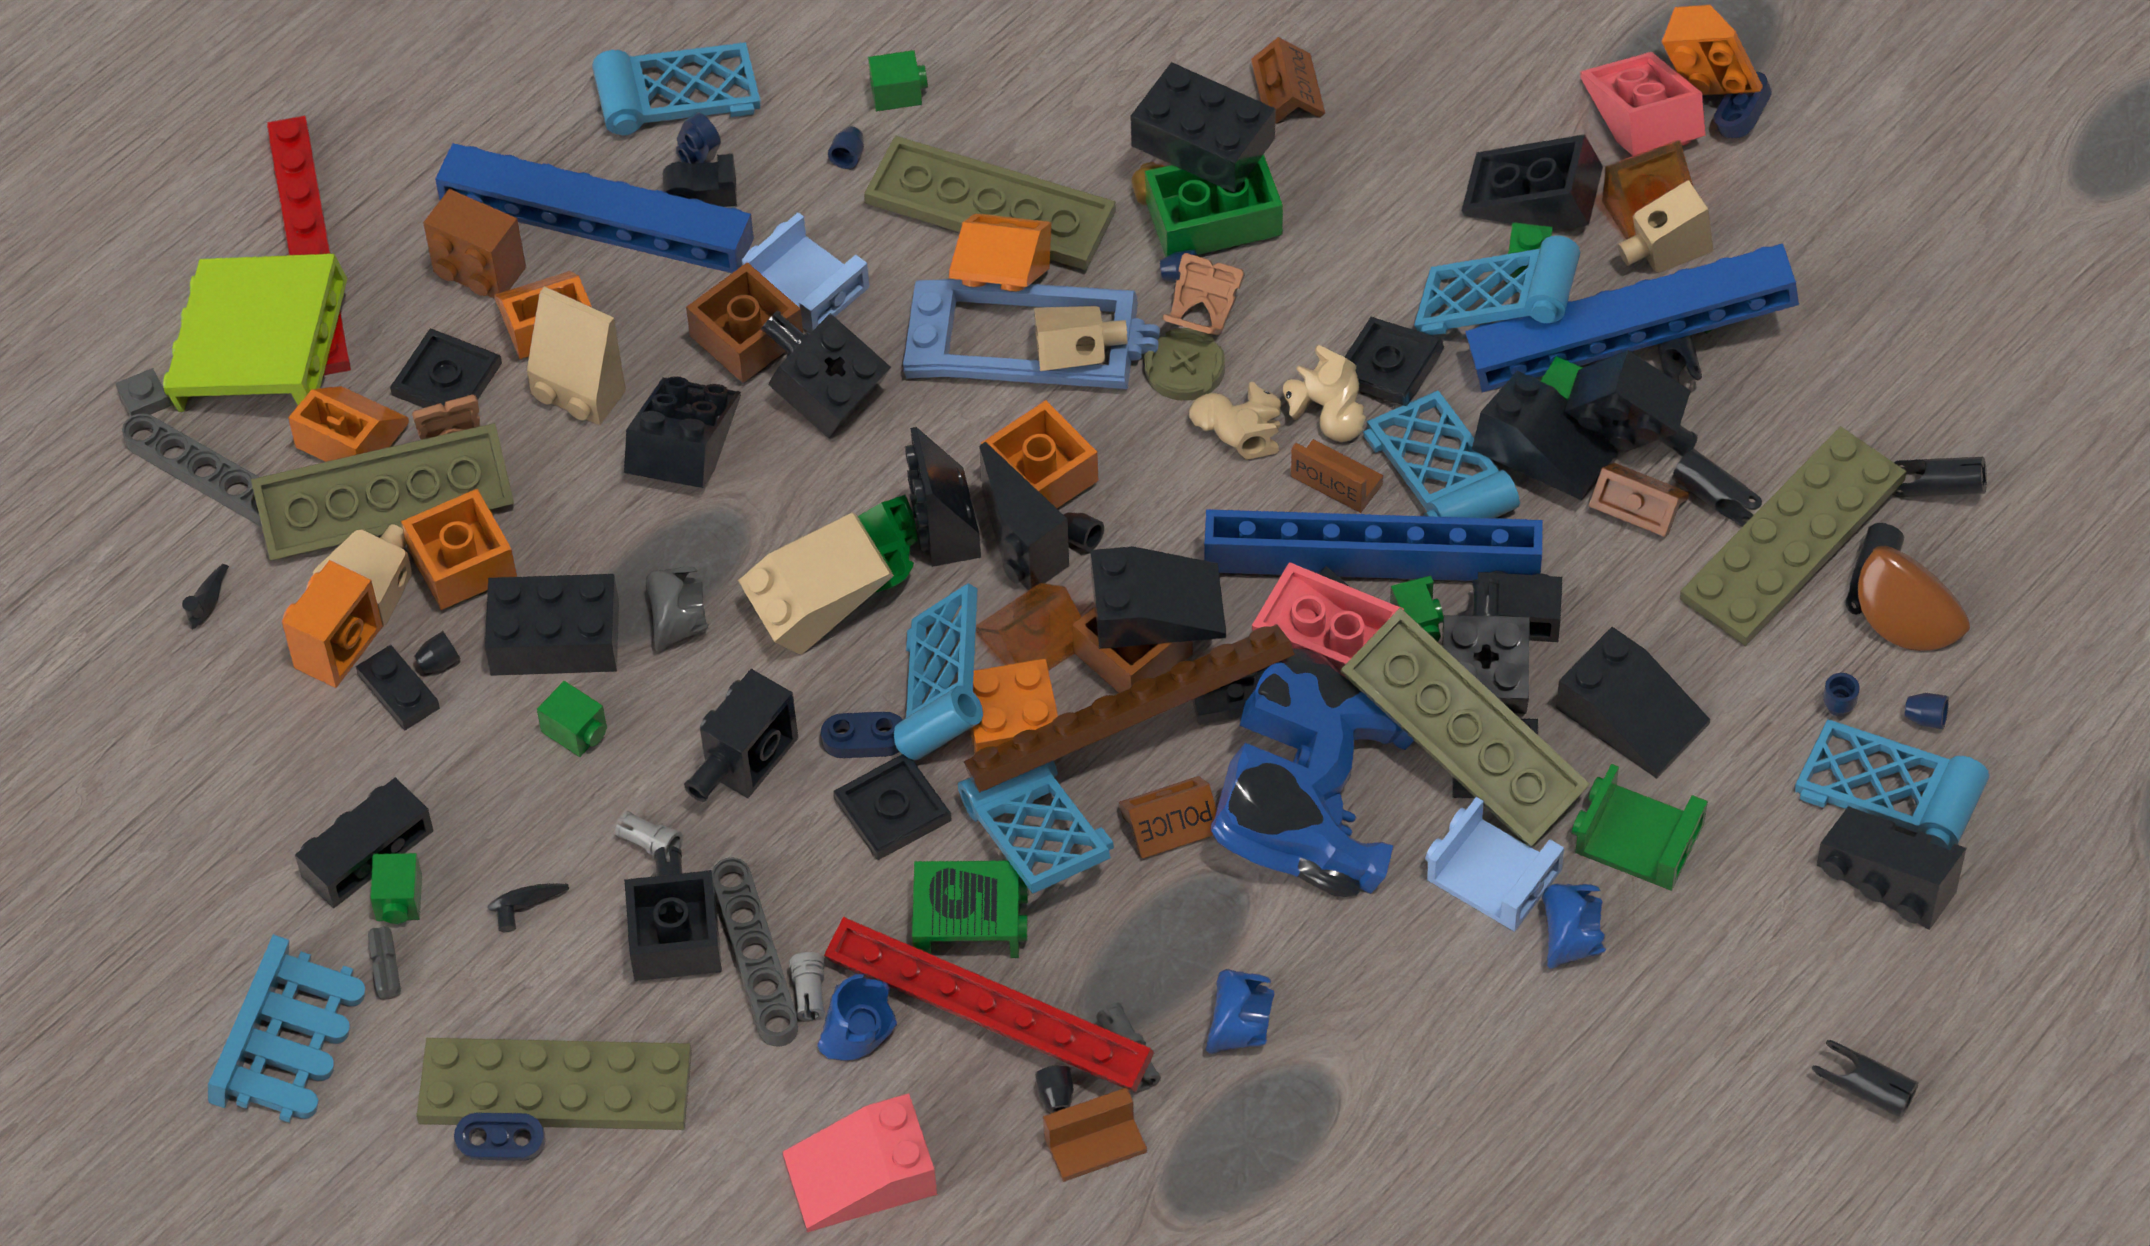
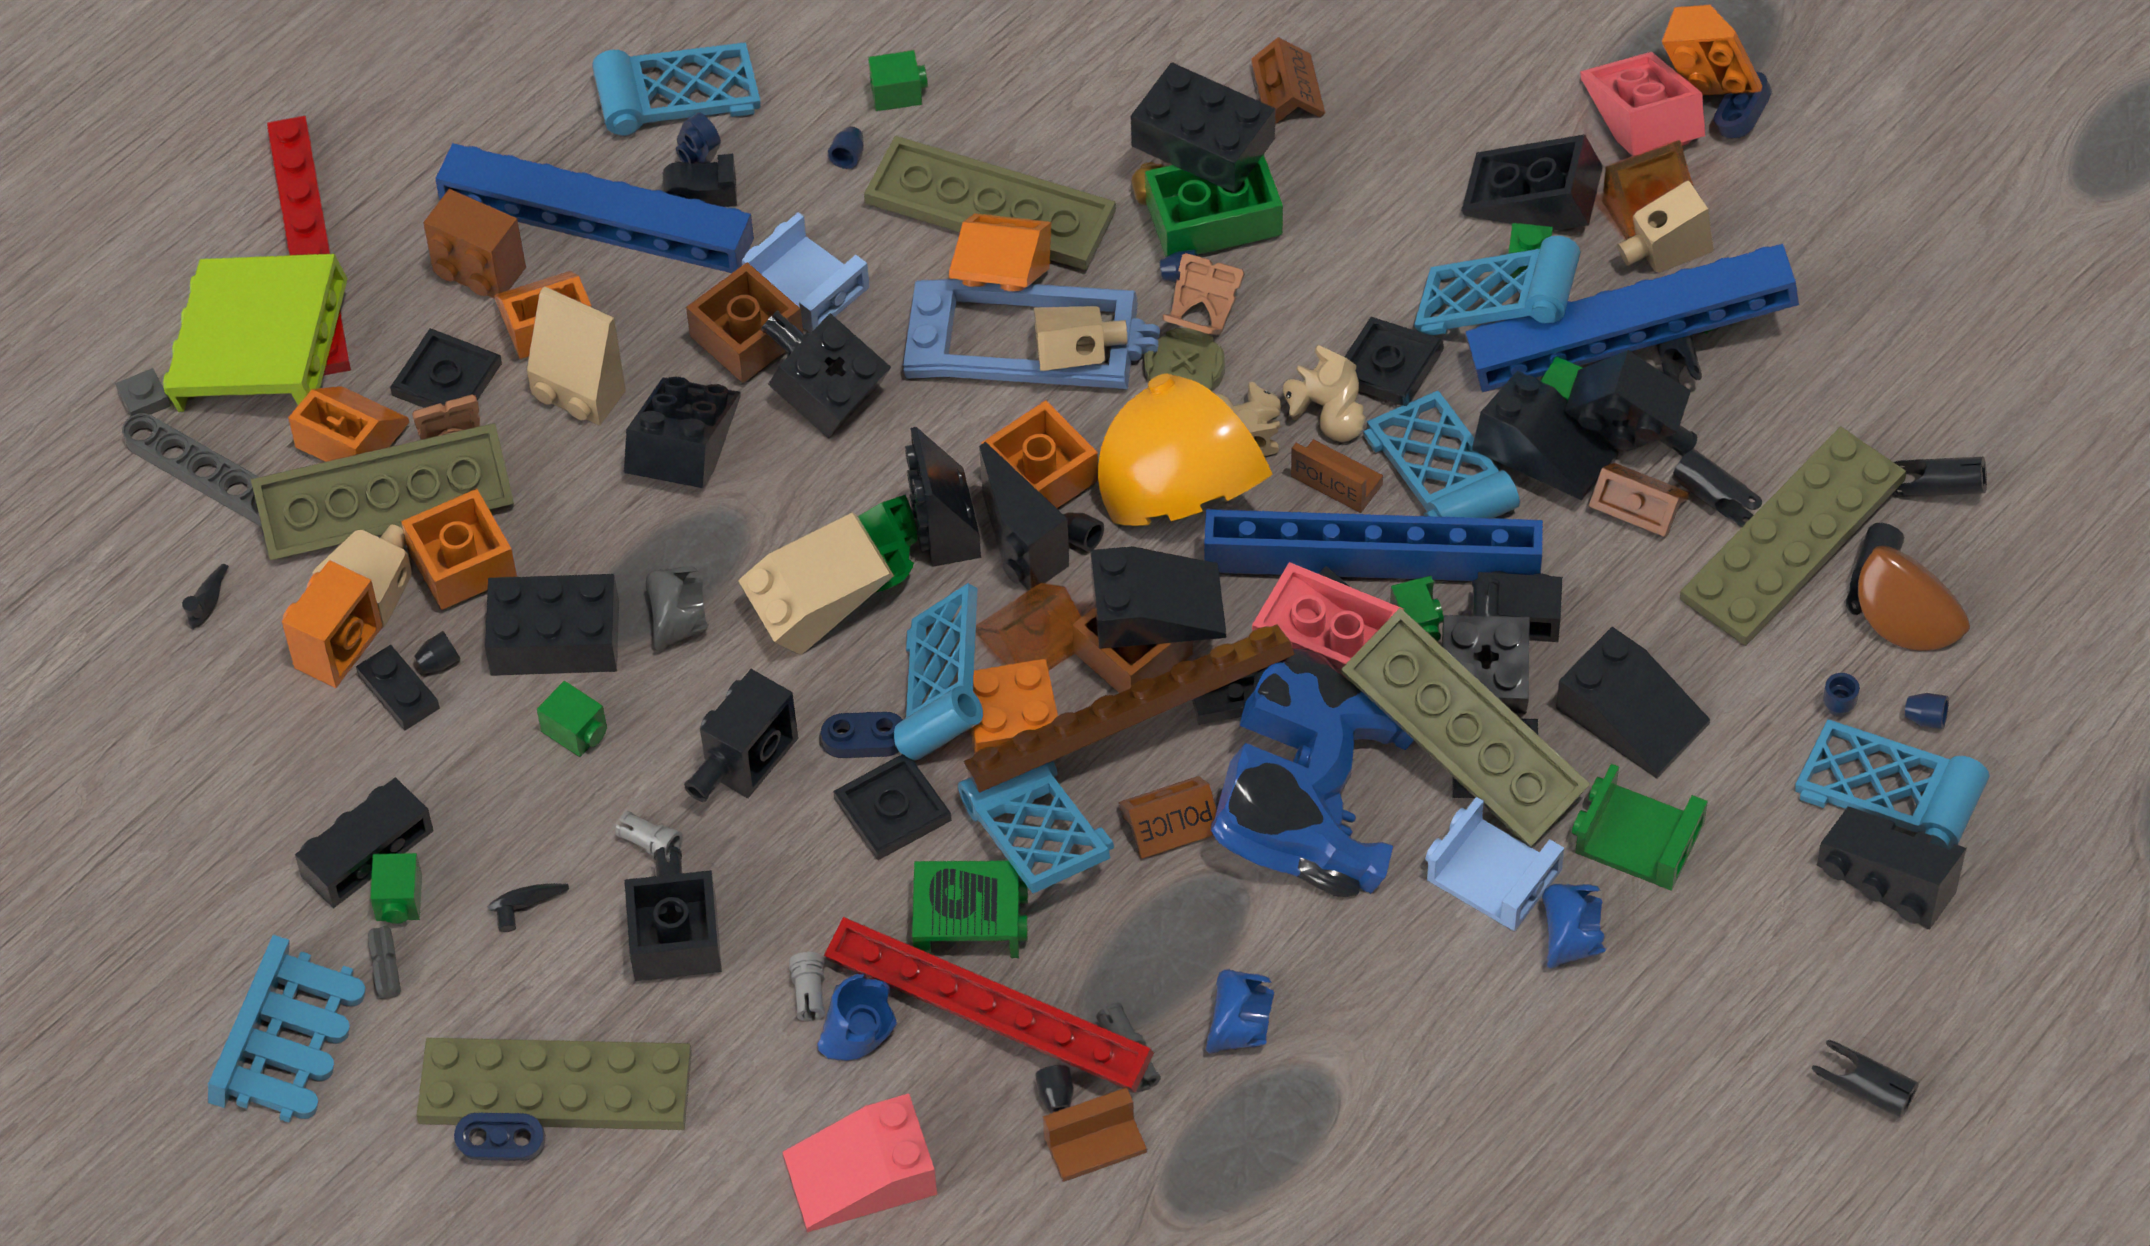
(758, 969): dark grey beam -> none
(1174, 452): none -> light orange brick

